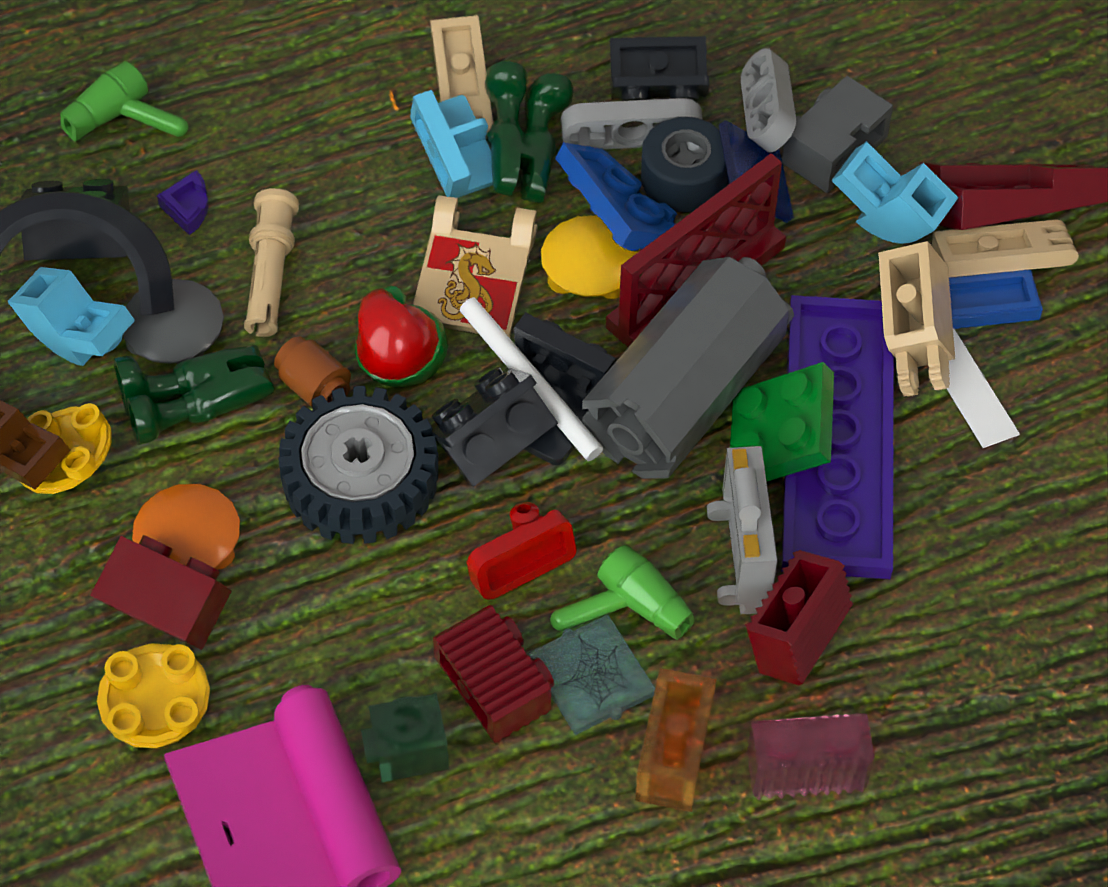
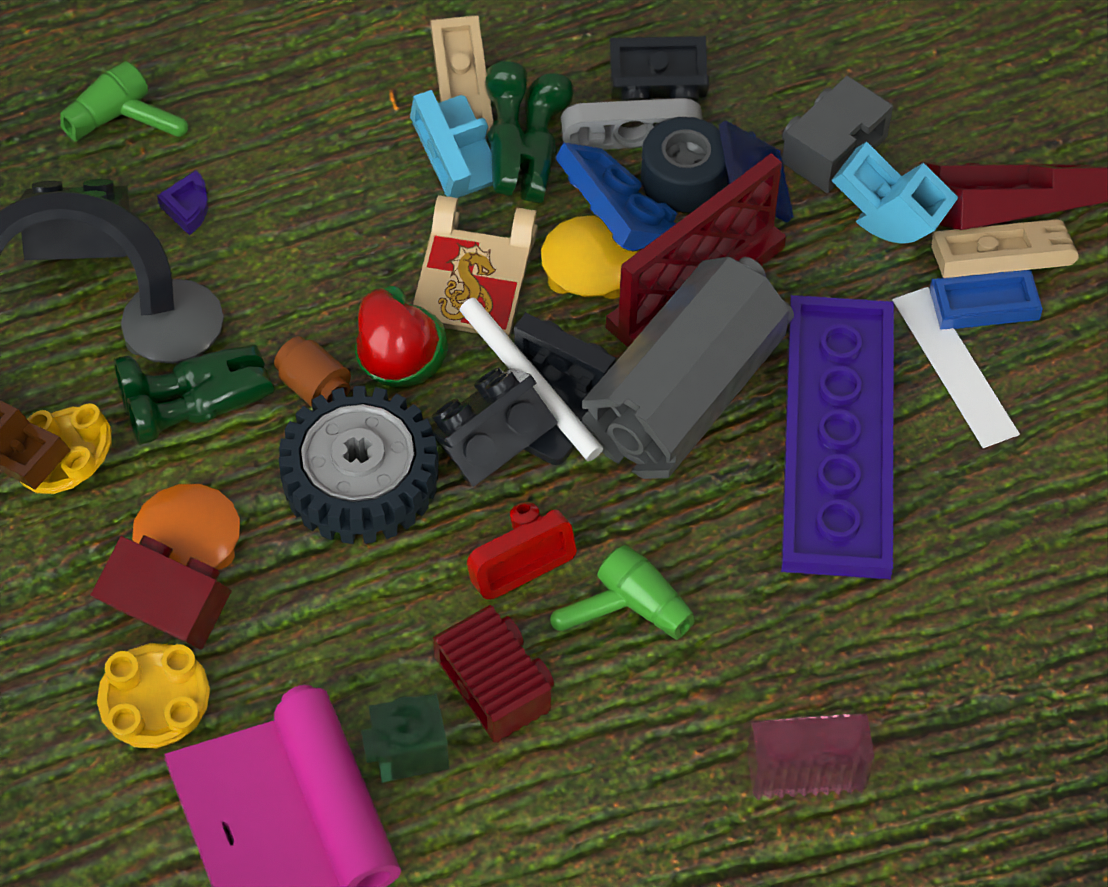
(67, 318): medium azure brick -> none
(271, 243): tan pin -> none
(594, 674): clear light blue piece -> none
(675, 740): clear orange brick -> none
(750, 526): light grey piece -> none
(768, 100): light grey beam -> none
(788, 419): green plate -> none
(799, 617): dark red brick -> none
(917, 314): tan hinge -> none

